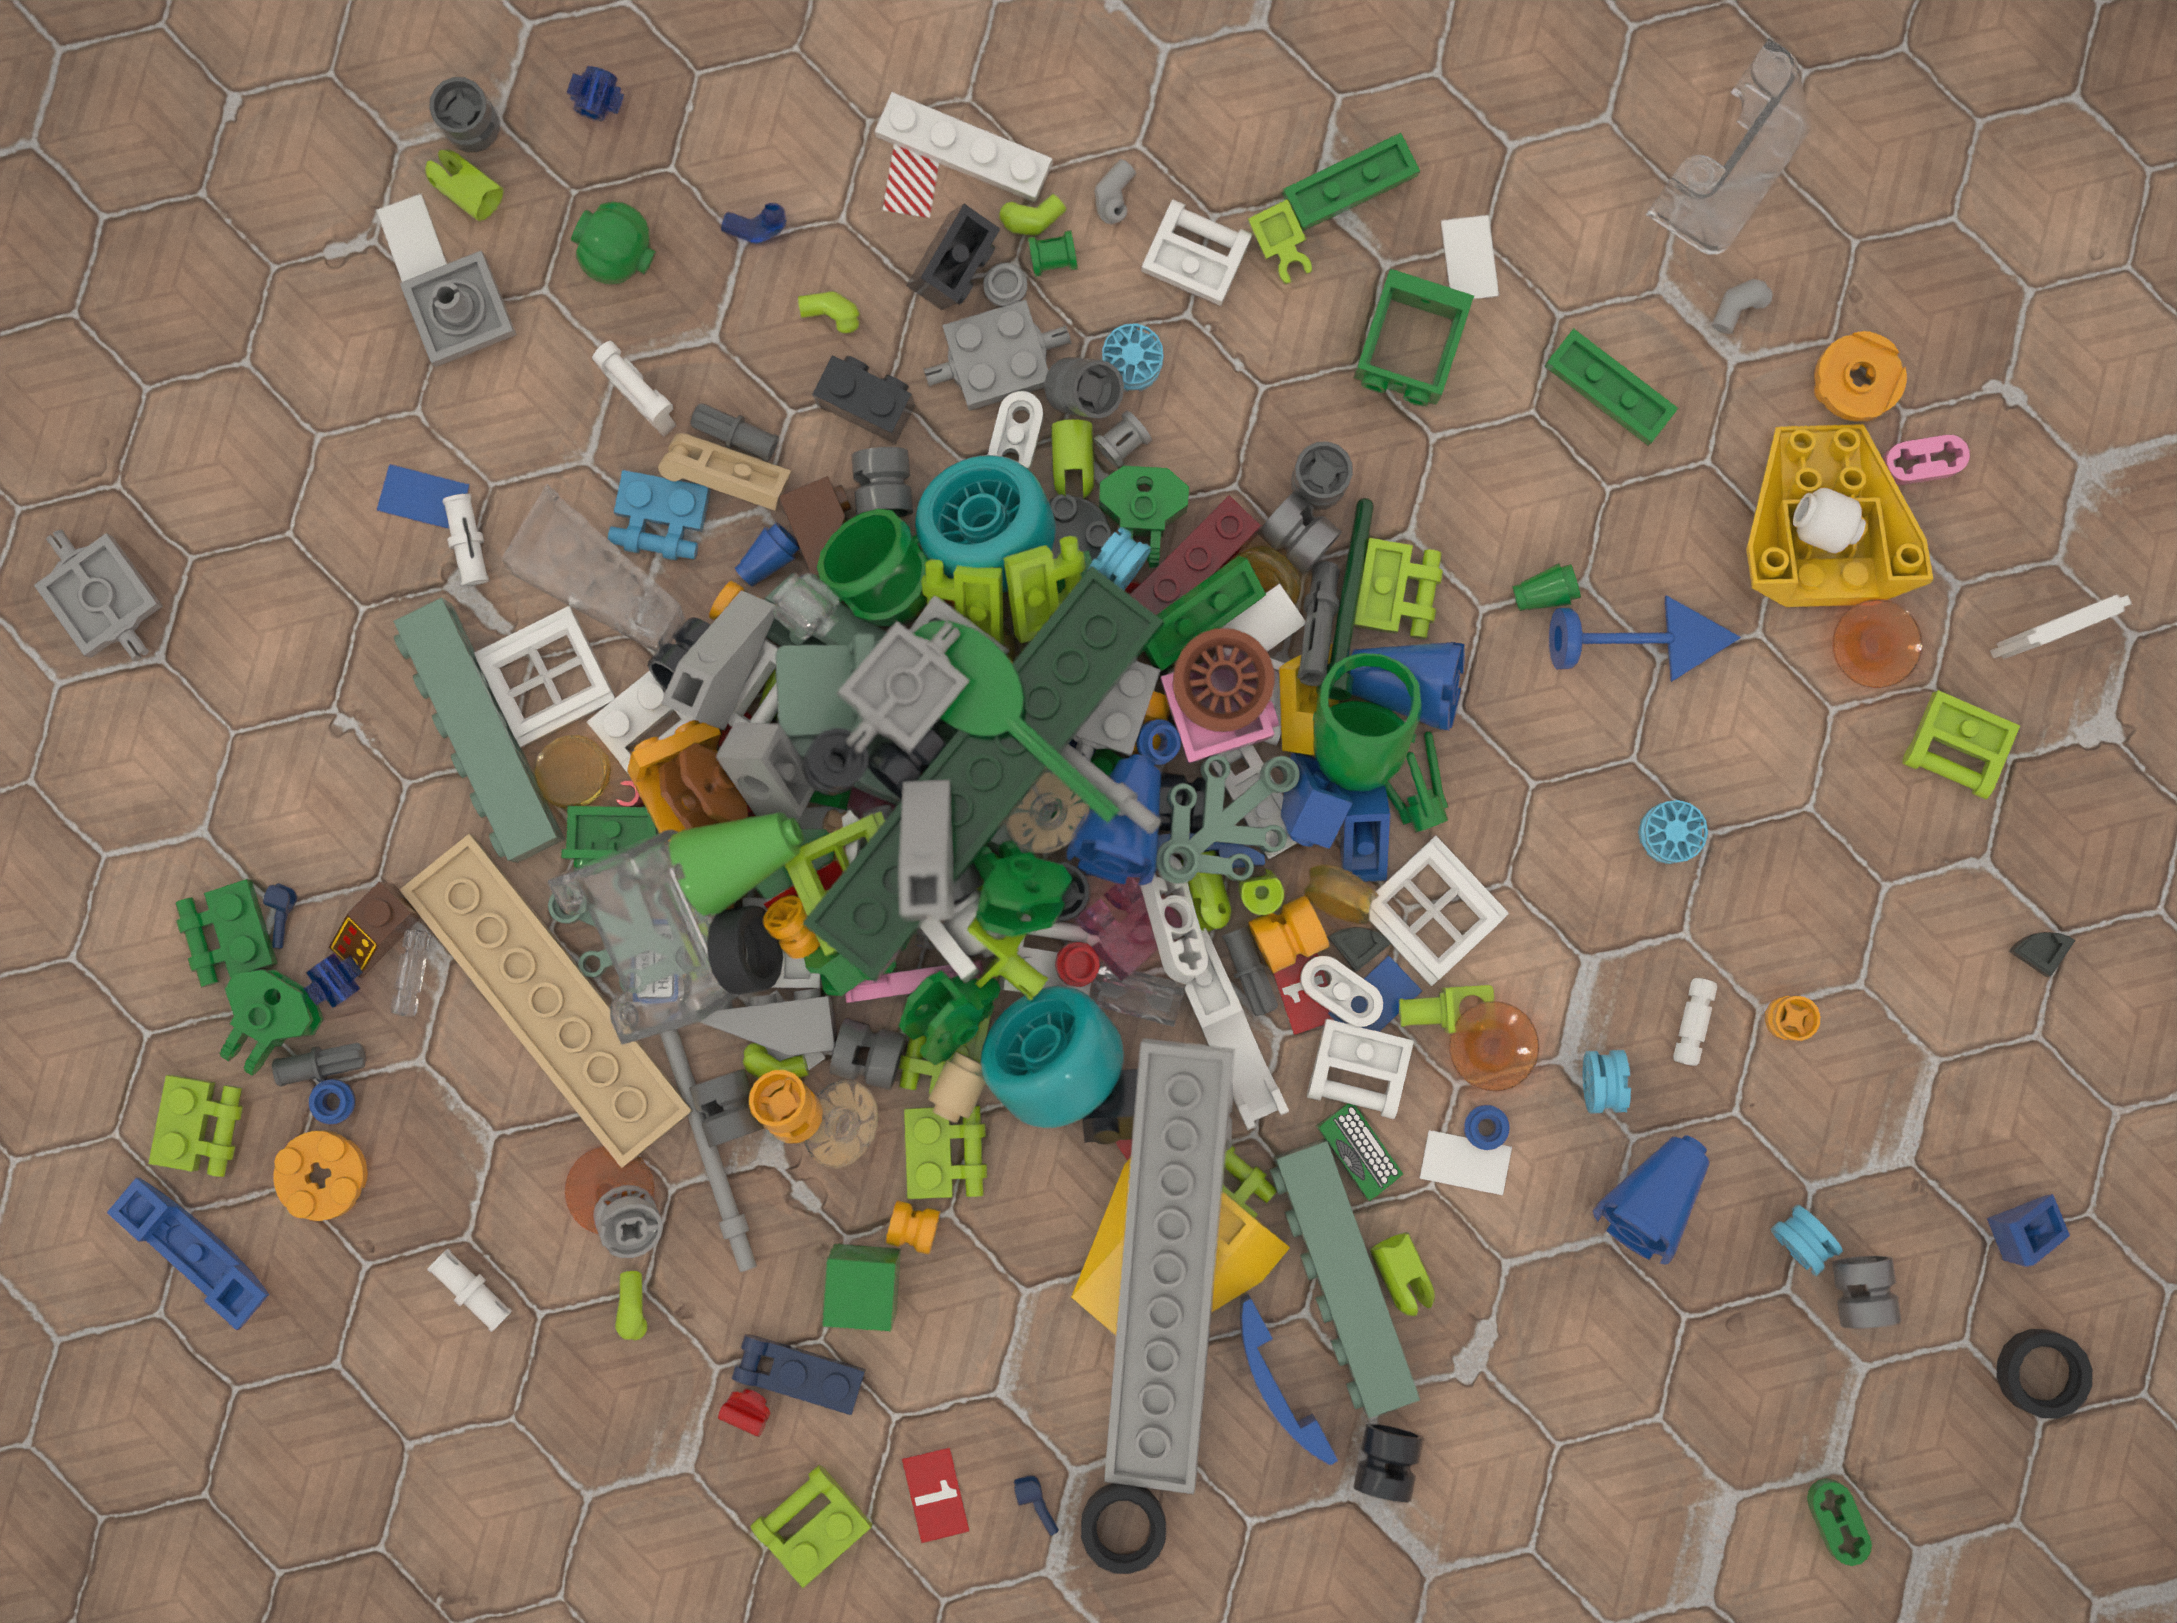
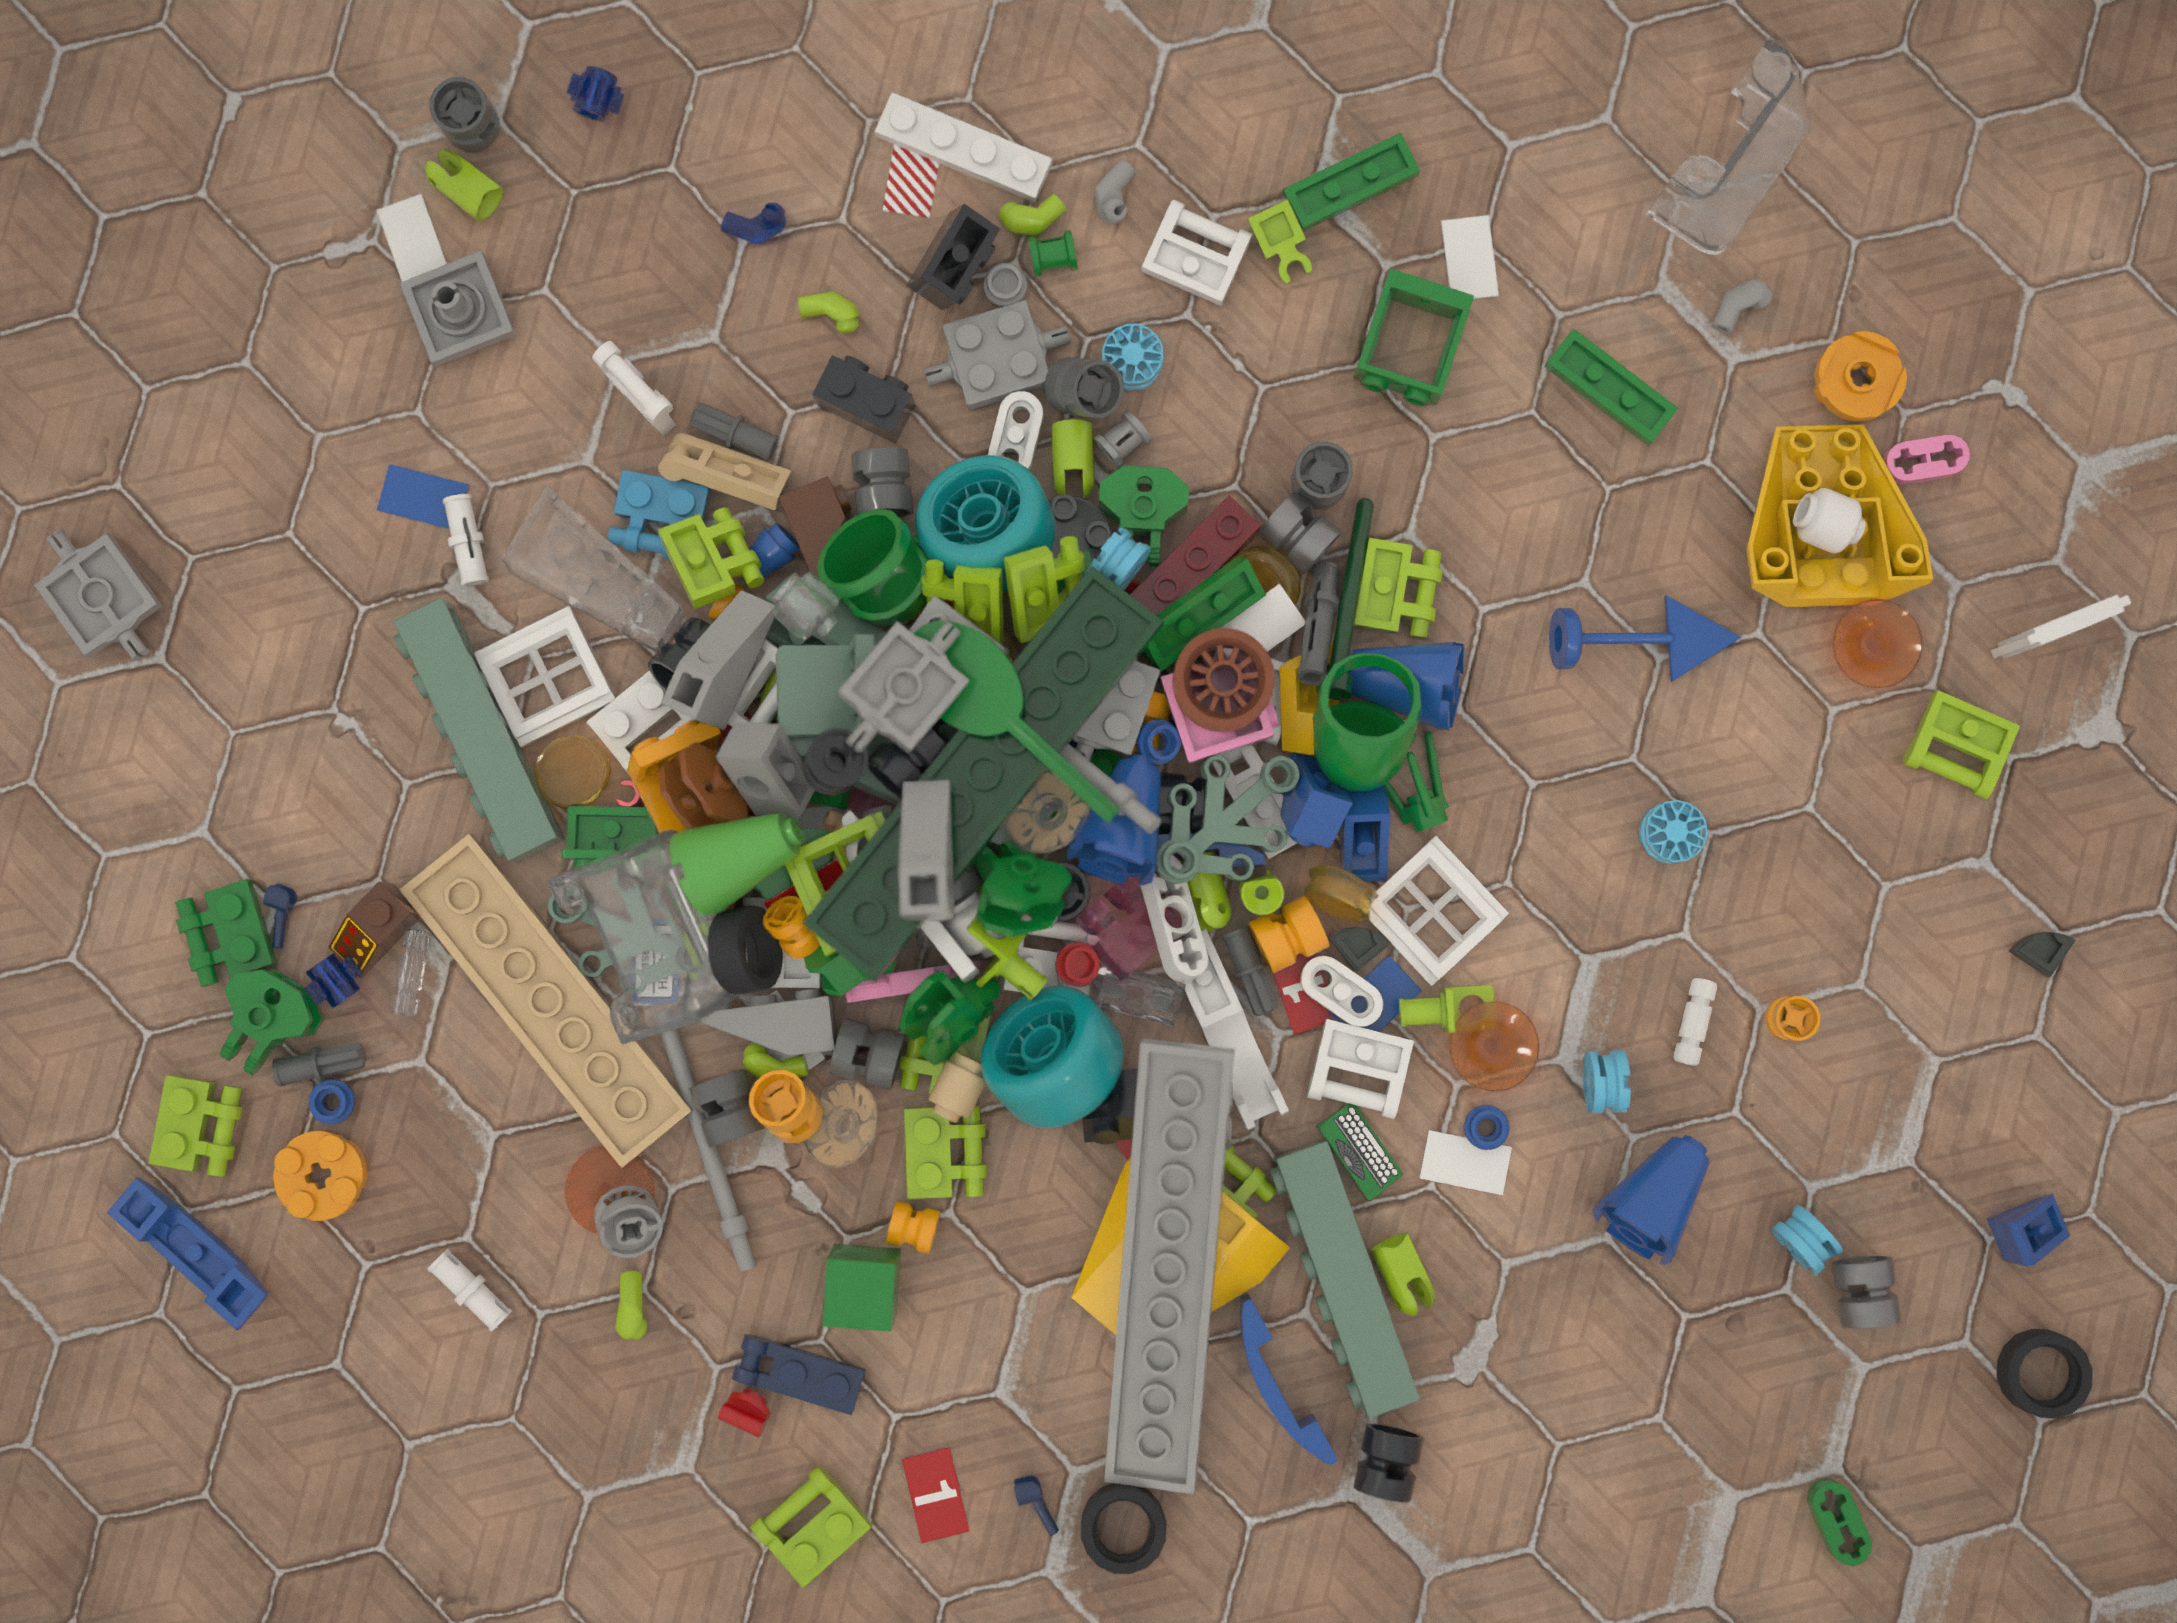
(613, 243): green plant -> none
(698, 562): none -> lime plate
(1548, 589): green cone -> none

